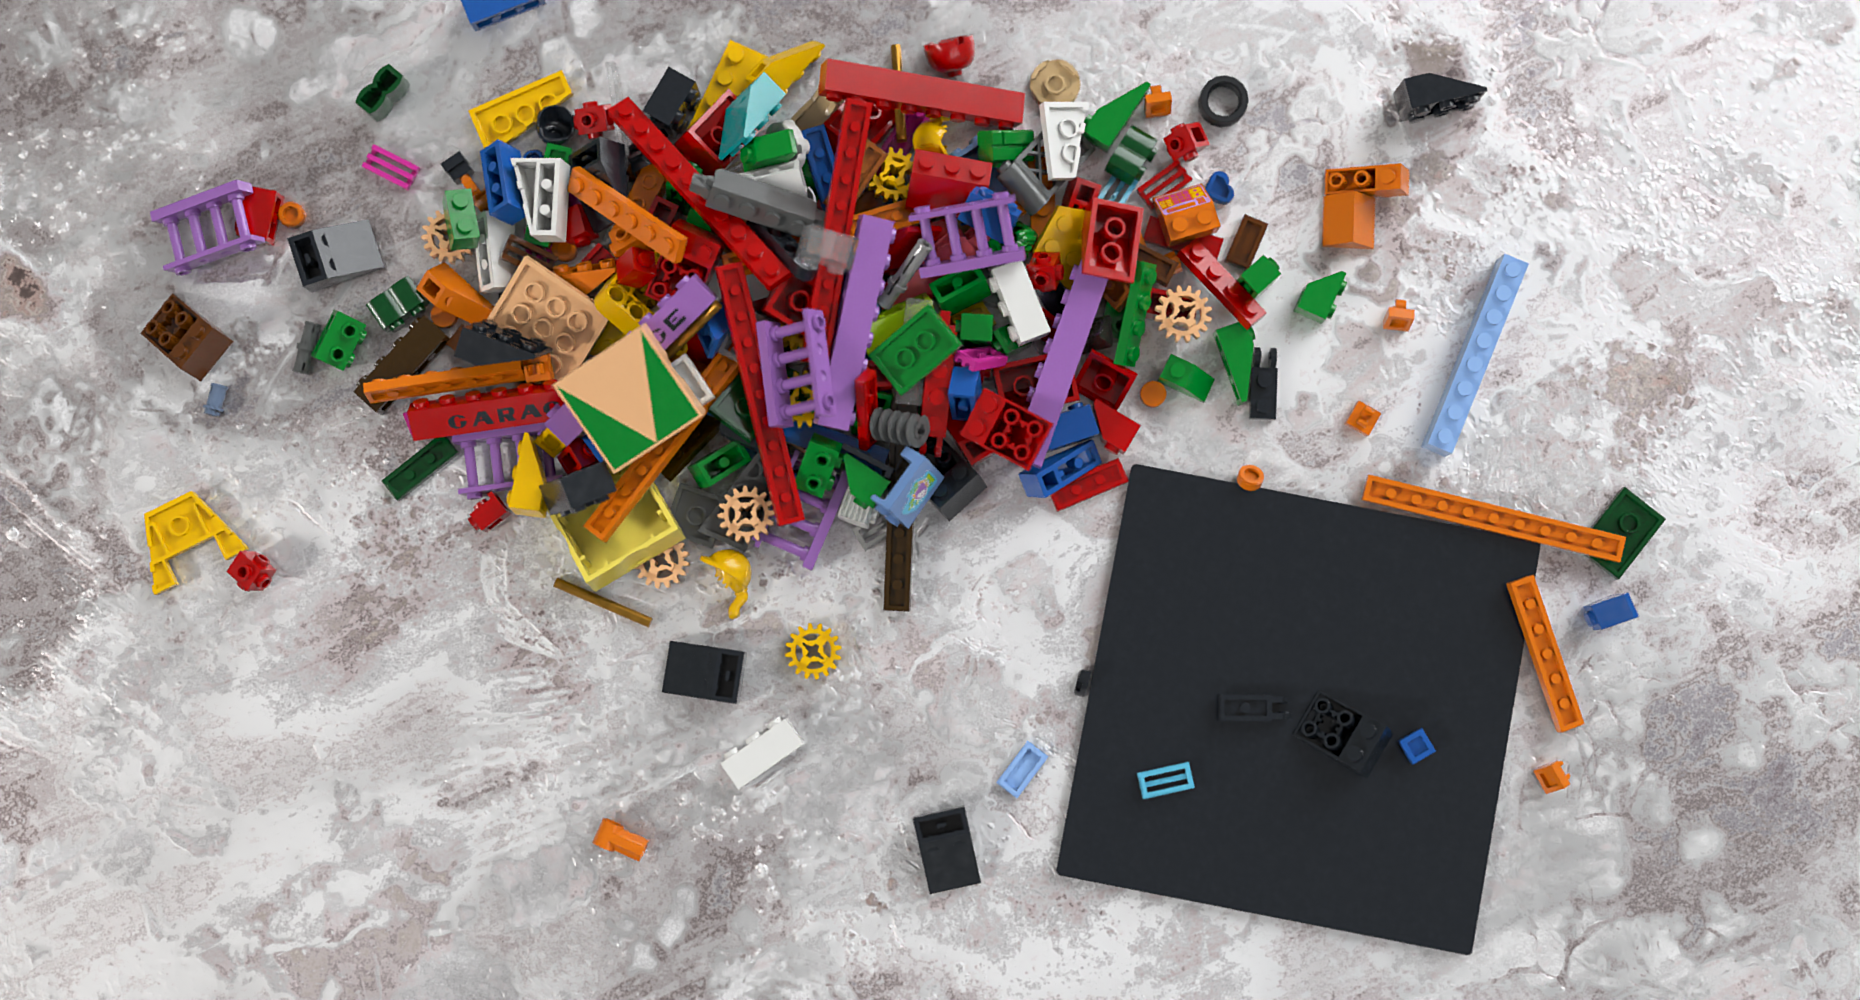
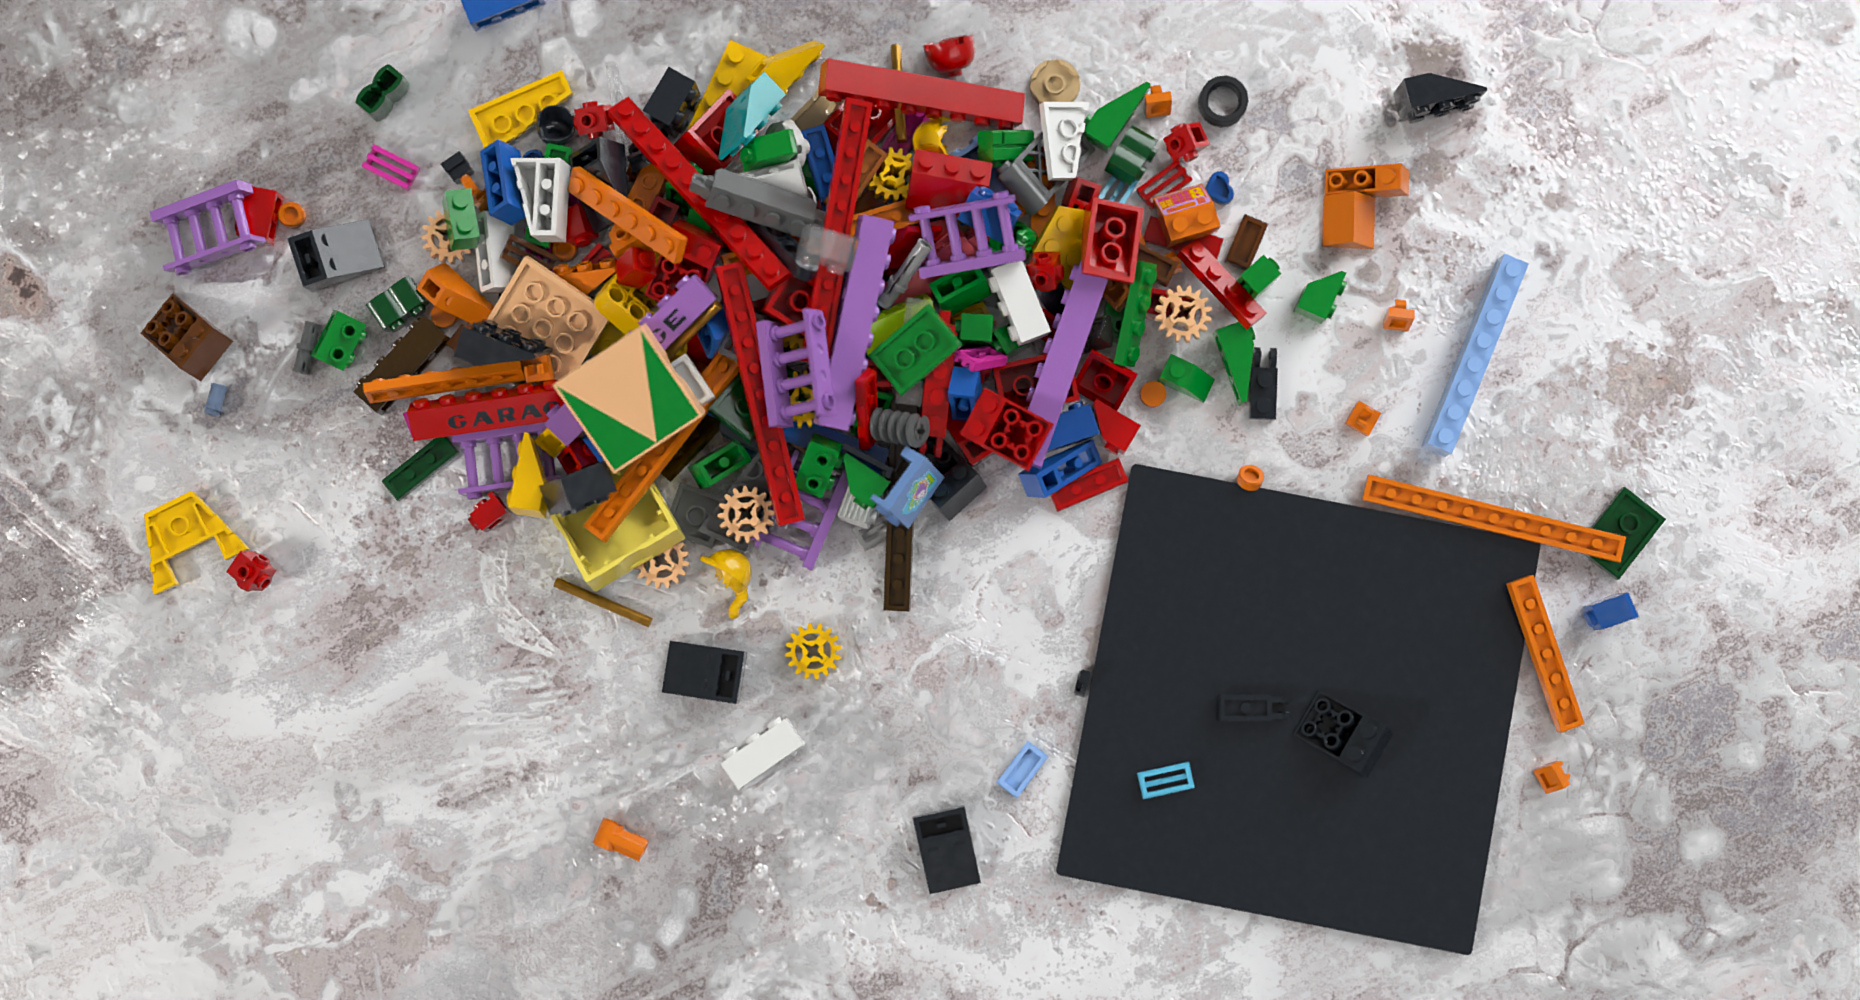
(1416, 746): blue plate -> none

